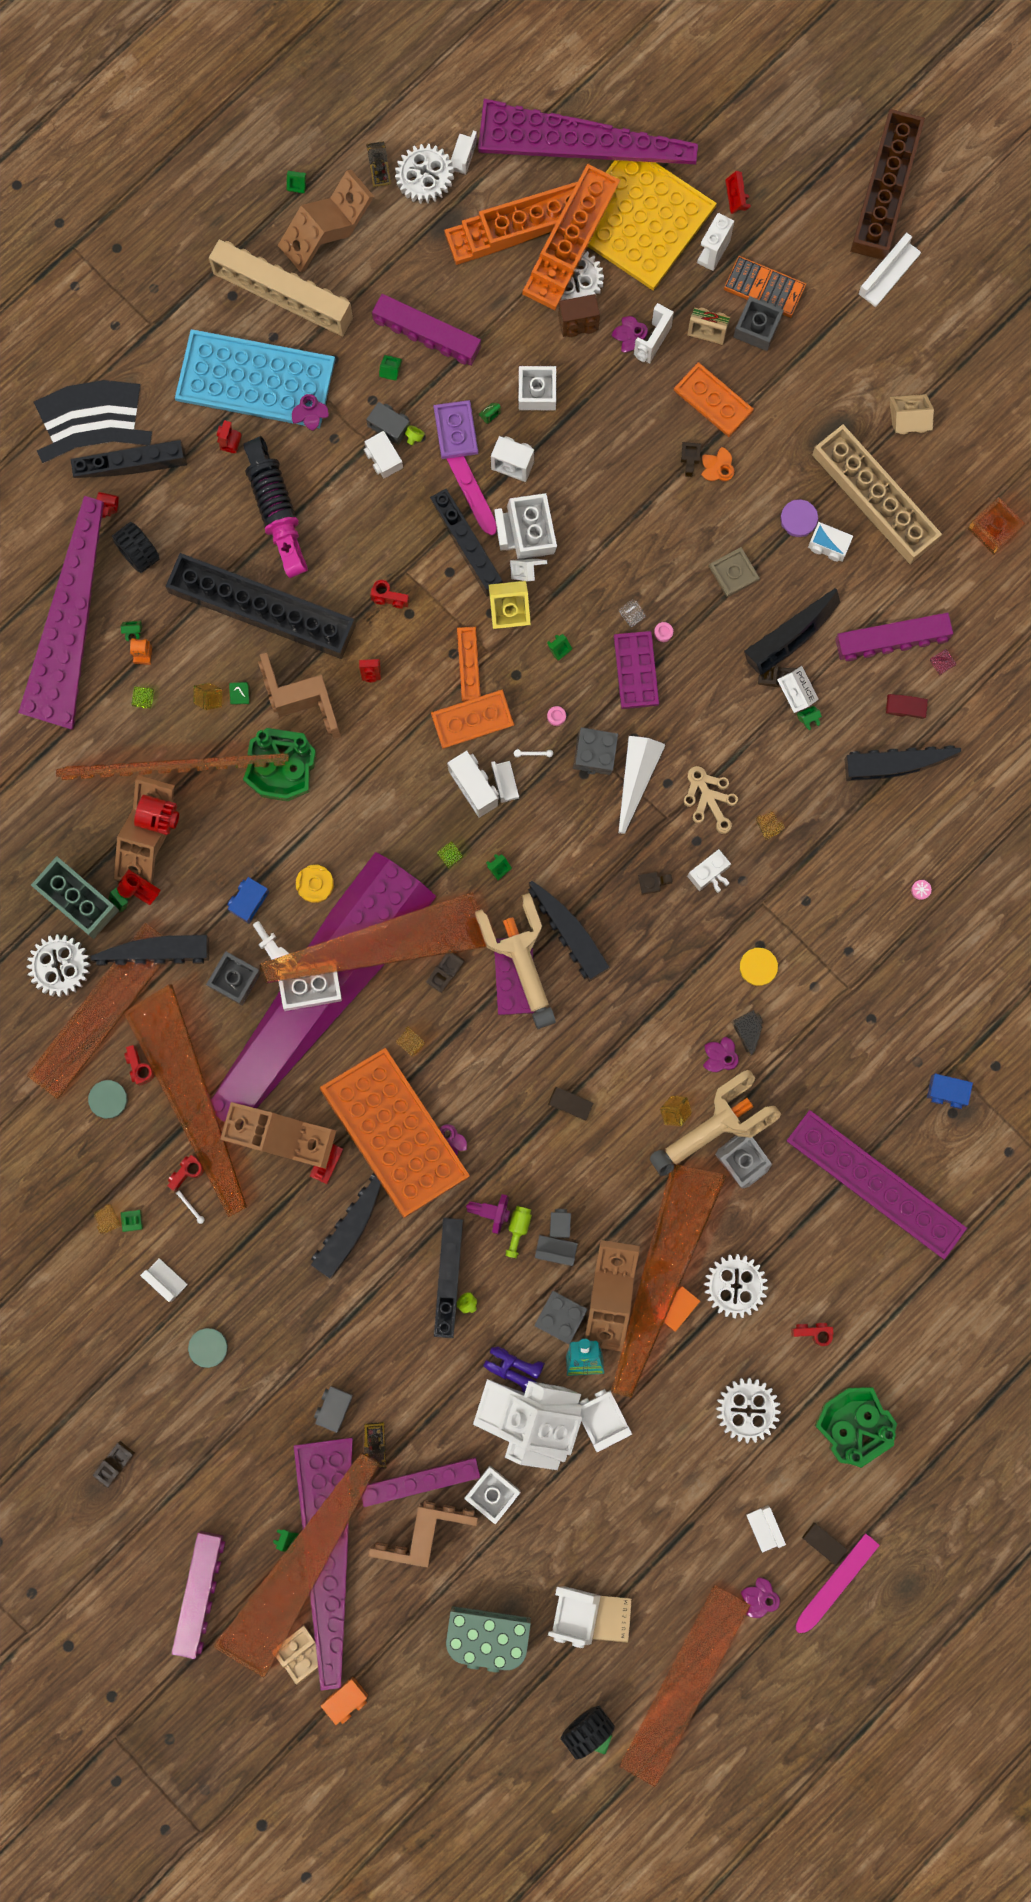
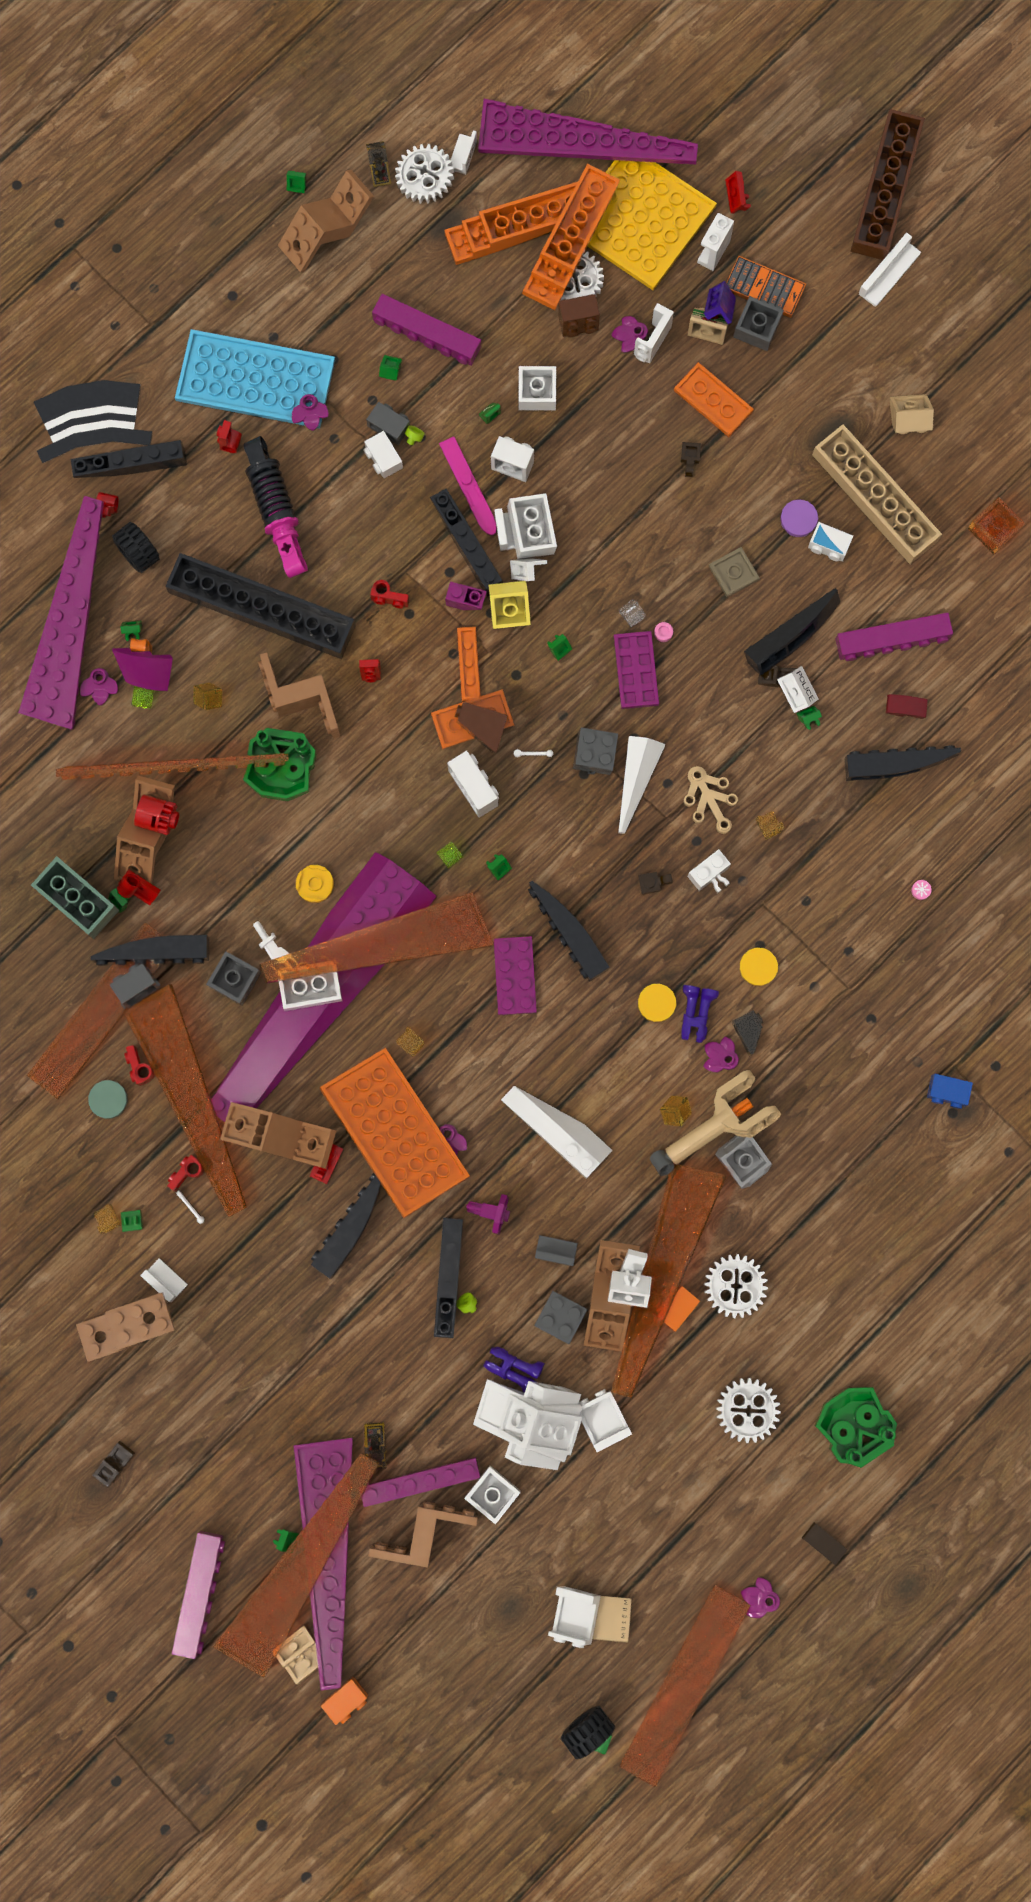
(42, 971): white gear -> none
(99, 689): none -> magenta plate
(125, 1327): none -> medium nougat bracket
(134, 985): none -> dark grey brick
(144, 669): none -> magenta slope
(207, 1347): sand green tile -> none
(239, 693): green slope -> none
(248, 899): blue piece -> none
(281, 287): tan brick -> none
(333, 1409): dark grey brick -> none
(445, 971): dark brown slope -> none
(455, 429): medium lavender tile -> none
(464, 597): none -> magenta slope
(482, 724): none -> reddish brown slope
(487, 1639): sand green brick -> none
(505, 781): white panel -> none
(518, 948): tan piece -> none
(518, 1226): lime piece -> none
(556, 716): bright pink tile -> none
(560, 1223): dark grey brick -> none
(563, 1133): none -> white wedge
(570, 1103): dark brown slope -> none
(584, 1358): teal torso -> none
(629, 1288): none -> white brick
(634, 1261): none -> white tile
(657, 1002): none -> yellow tile
(699, 1021): none -> dark purple piece
(716, 464): orange plate -> none
(720, 300): none -> dark purple panel
(765, 1529): white panel -> none
(803, 1330): red plate -> none
(836, 1584): dark pink piece -> none
(876, 1184): magenta plate -> none
(942, 662): clear pink tile -> none

